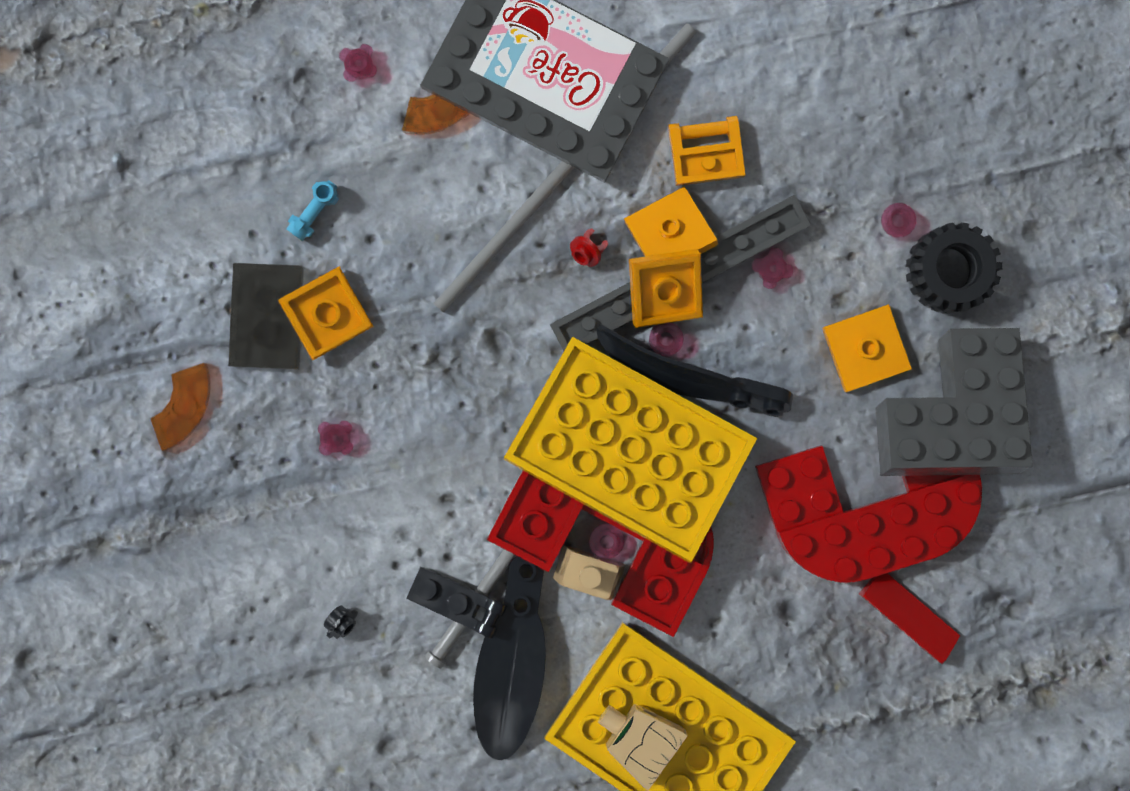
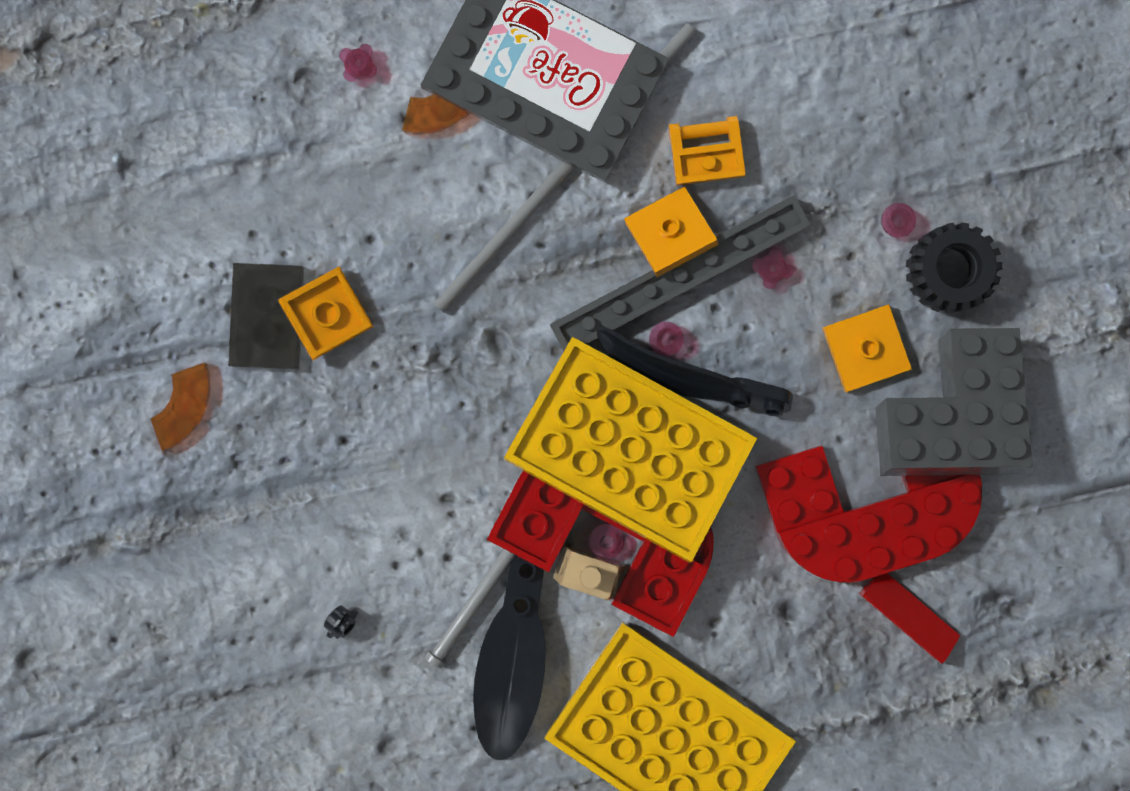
(324, 194): medium azure bar -> none
(328, 430): clear pink plate -> none
(455, 601): black plate -> none
(585, 251): red plate -> none
(642, 741): tan torso -> none
(666, 288): light orange plate -> none

